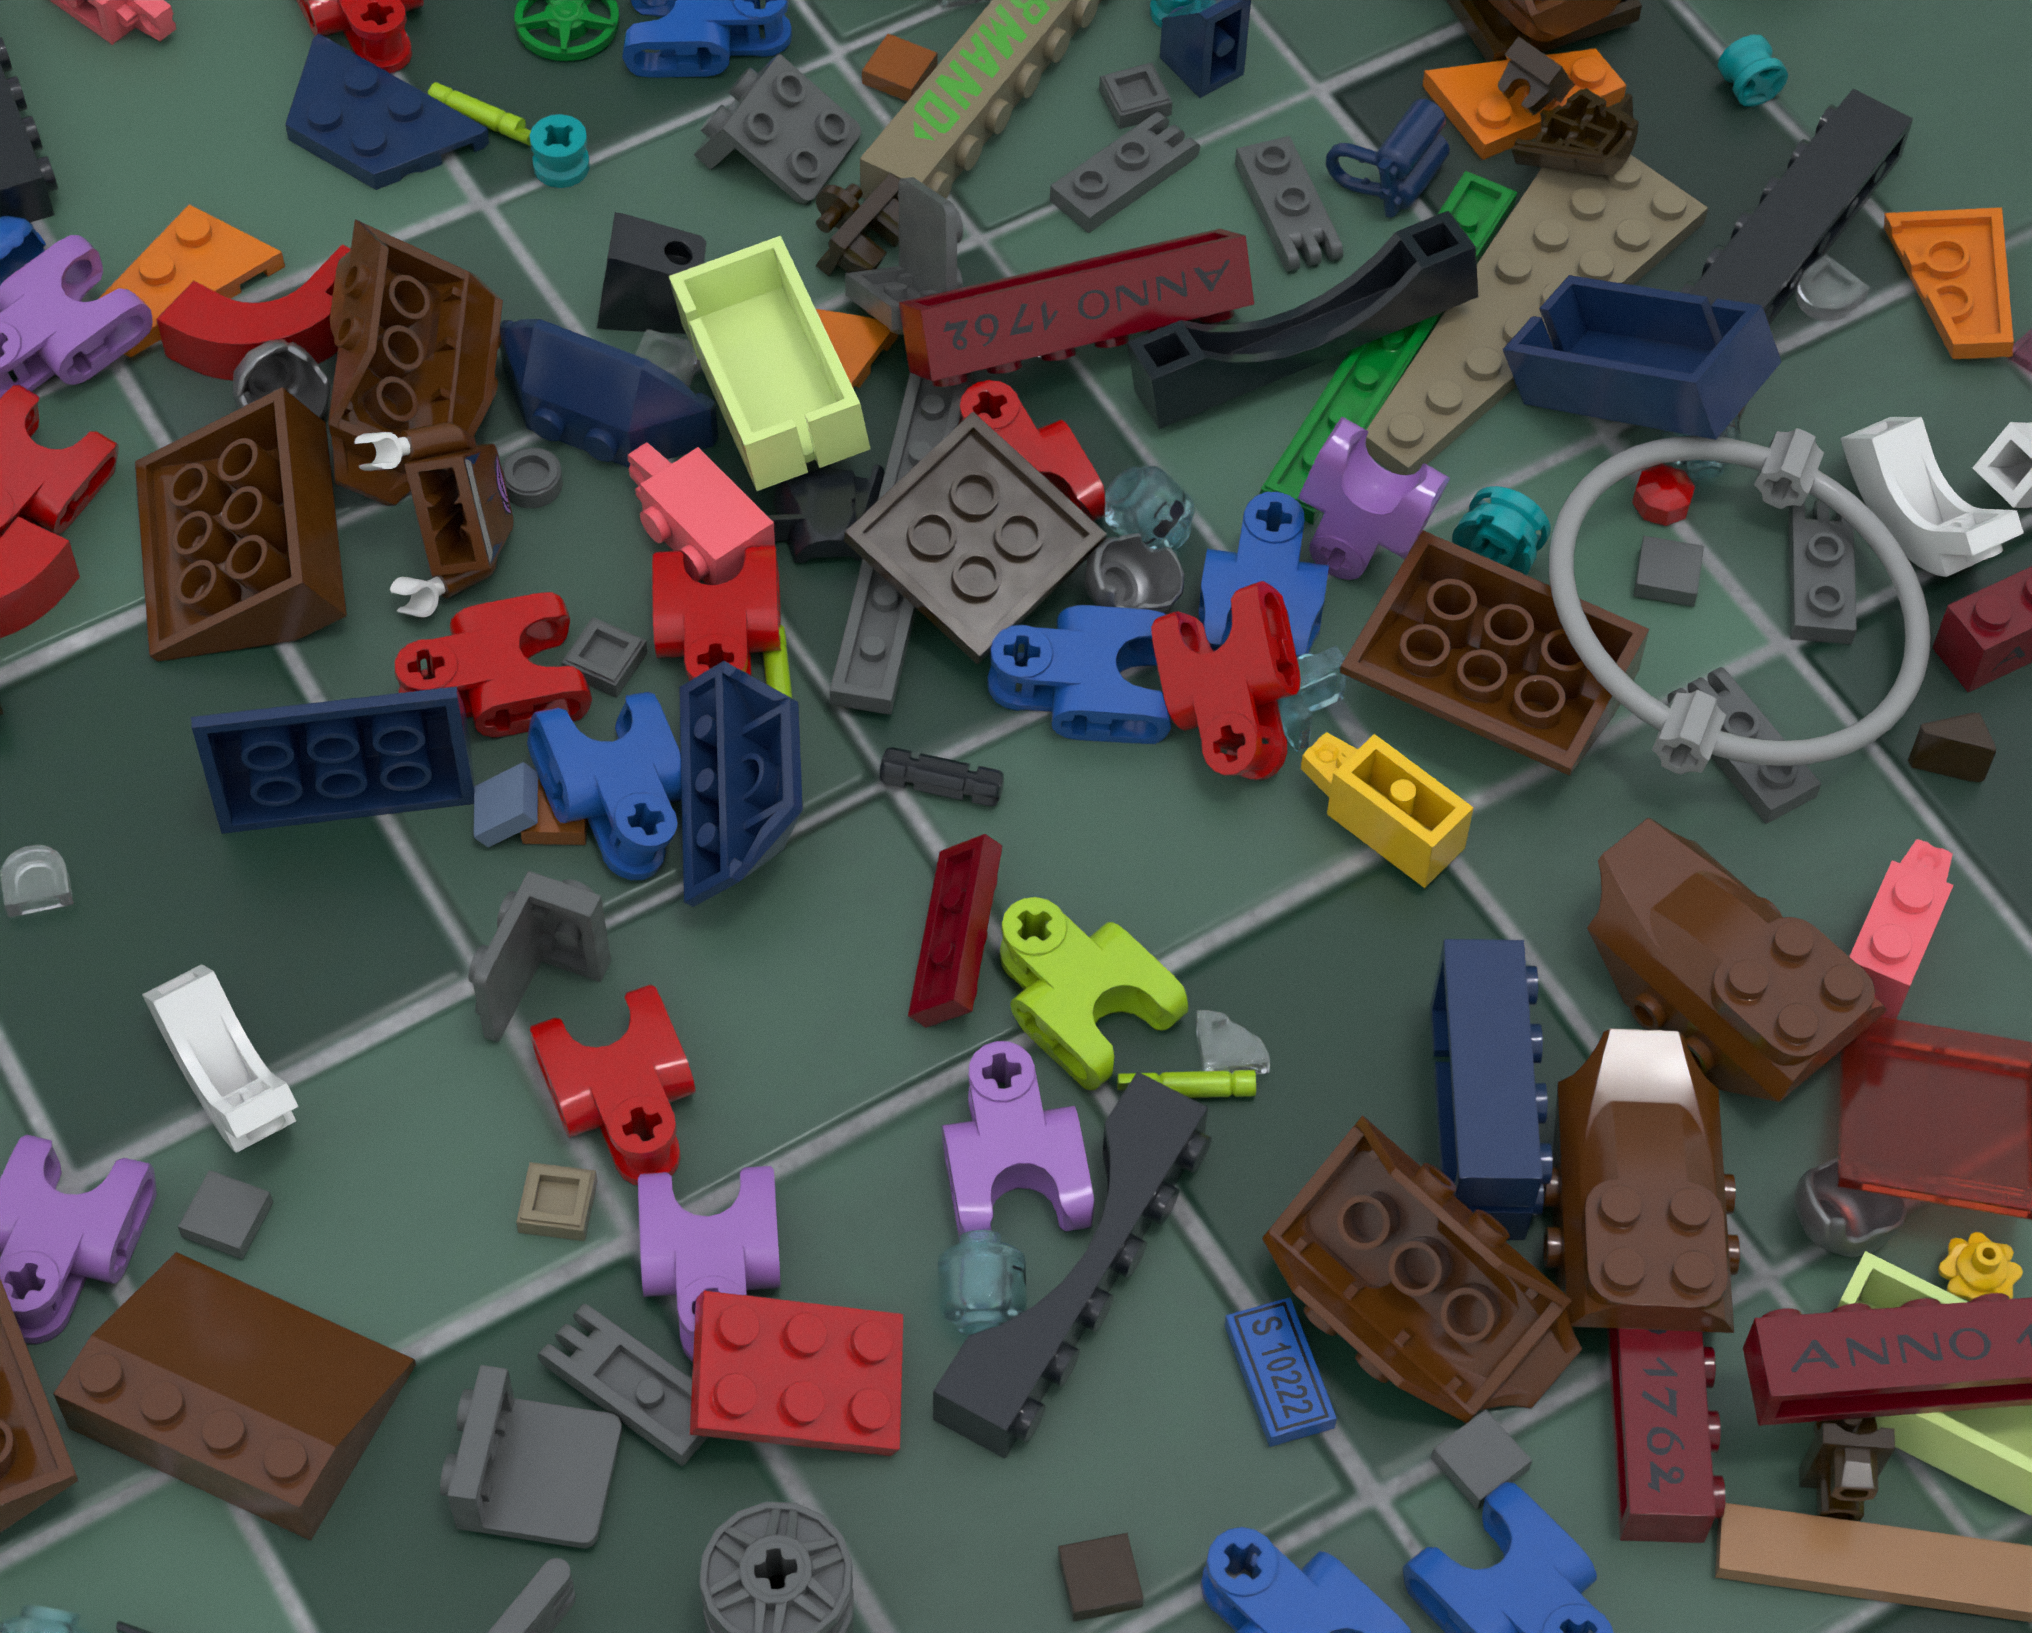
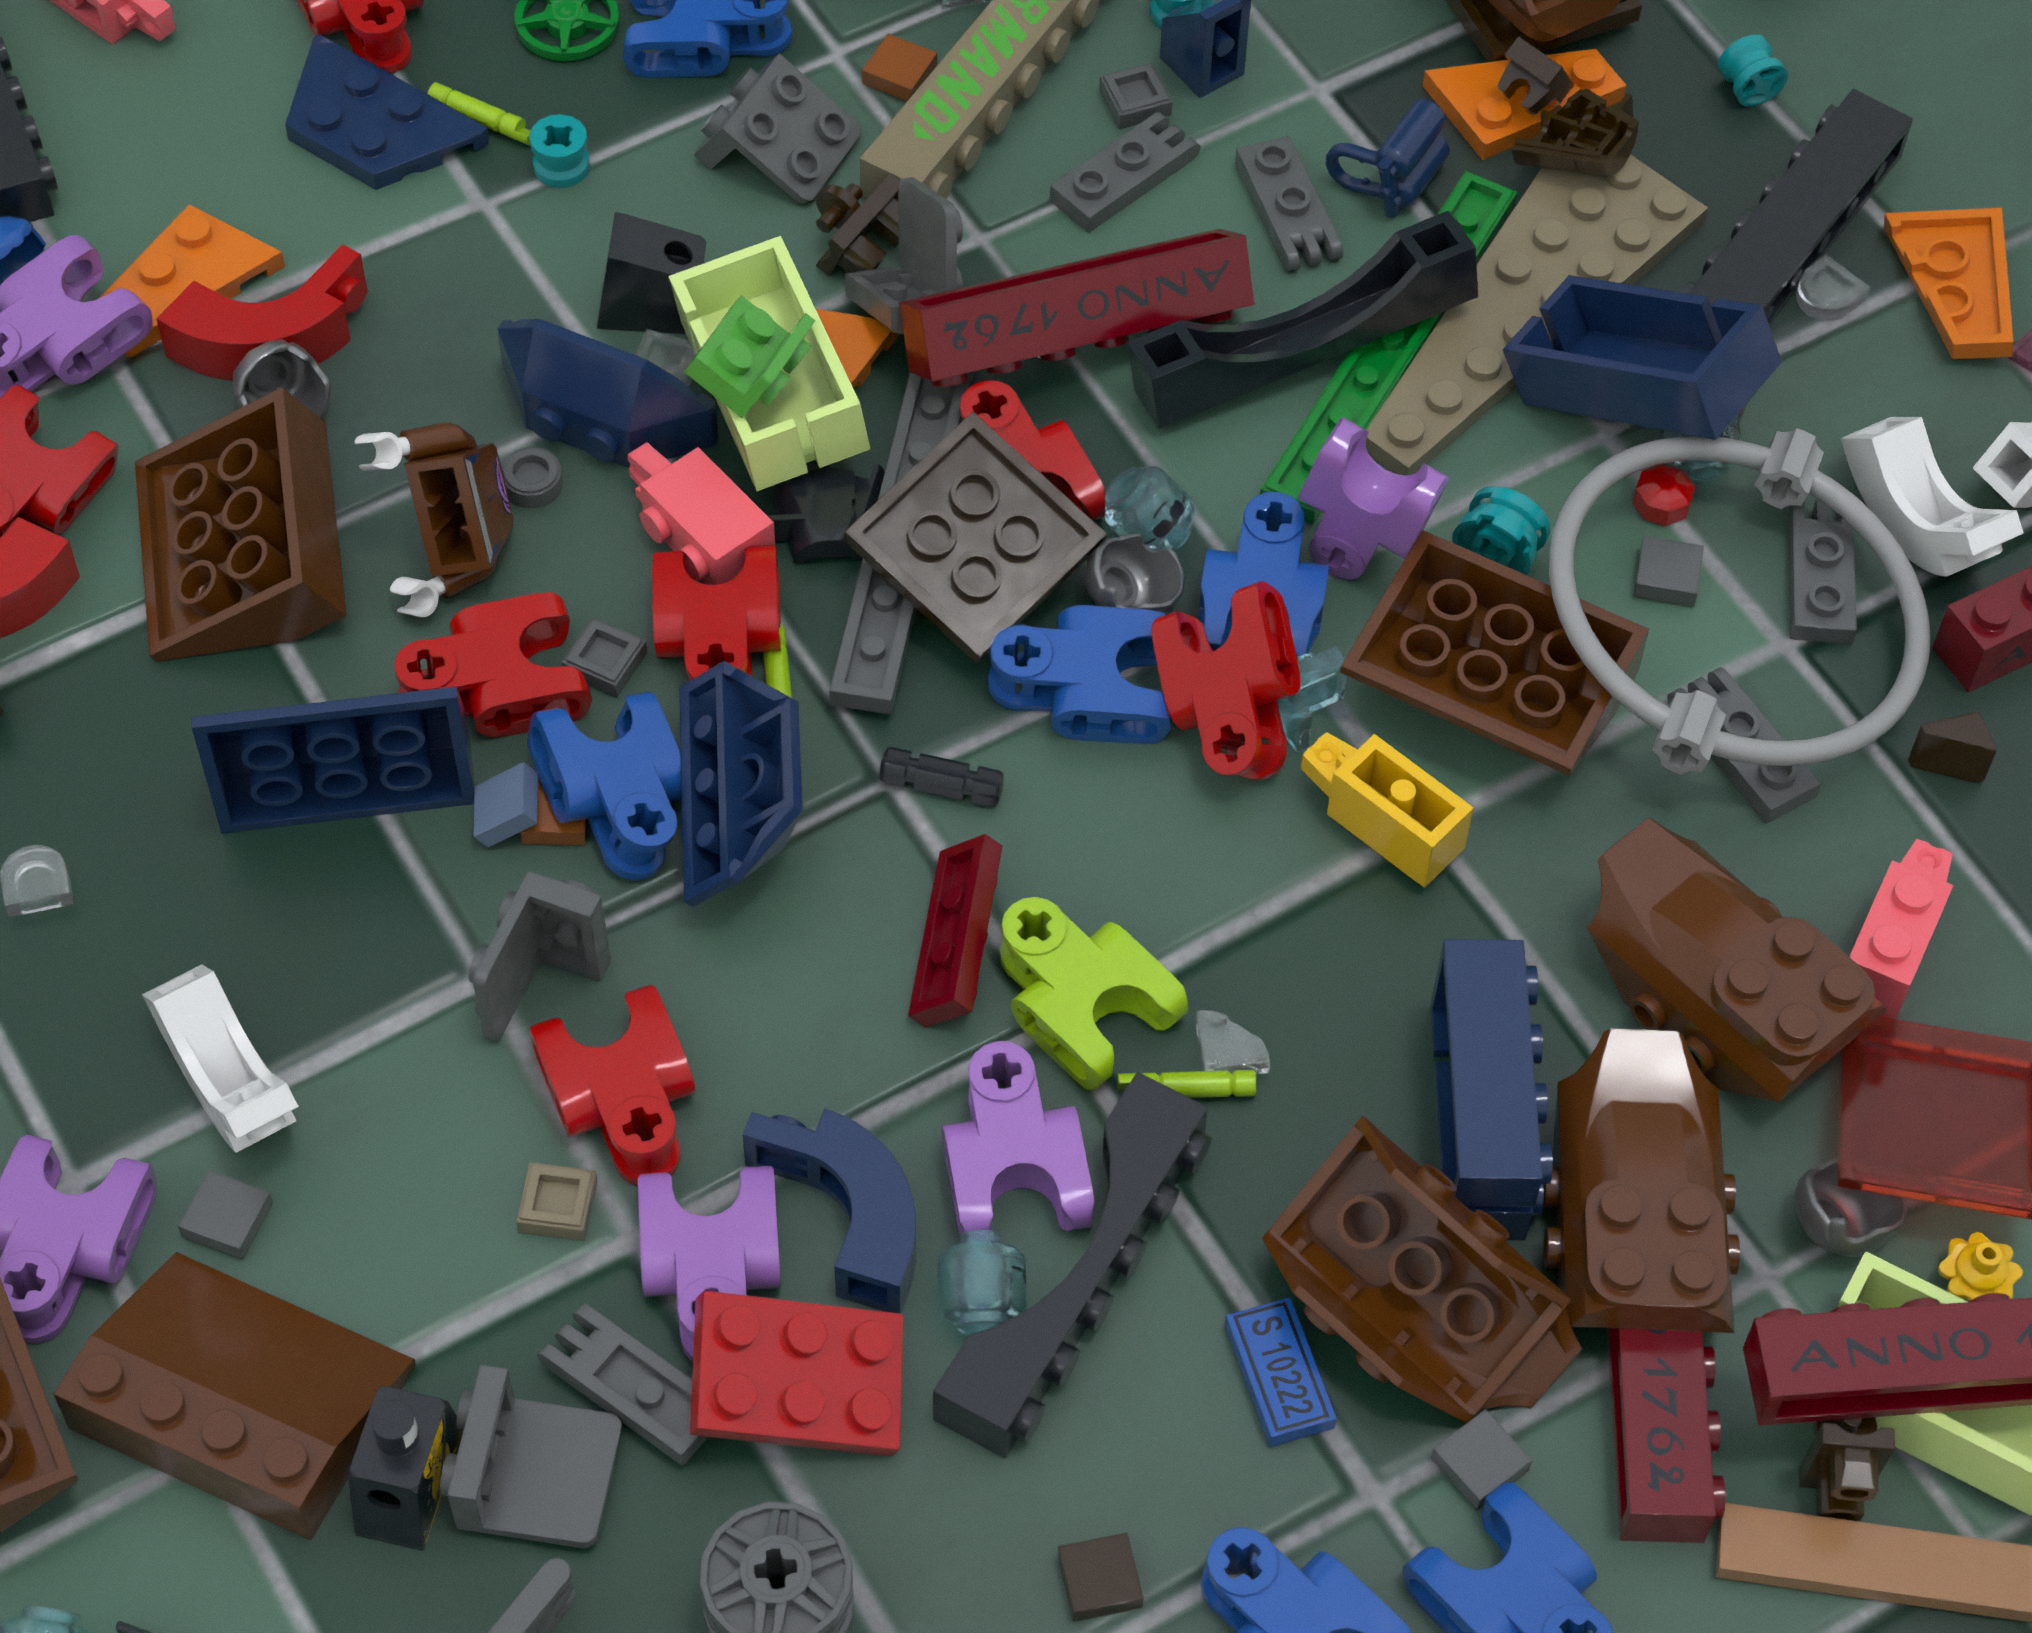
(401, 1456): none -> black torso
(410, 354): reddish brown slope -> none
(747, 357): none -> bright green bracket
(869, 1186): none -> dark blue arch

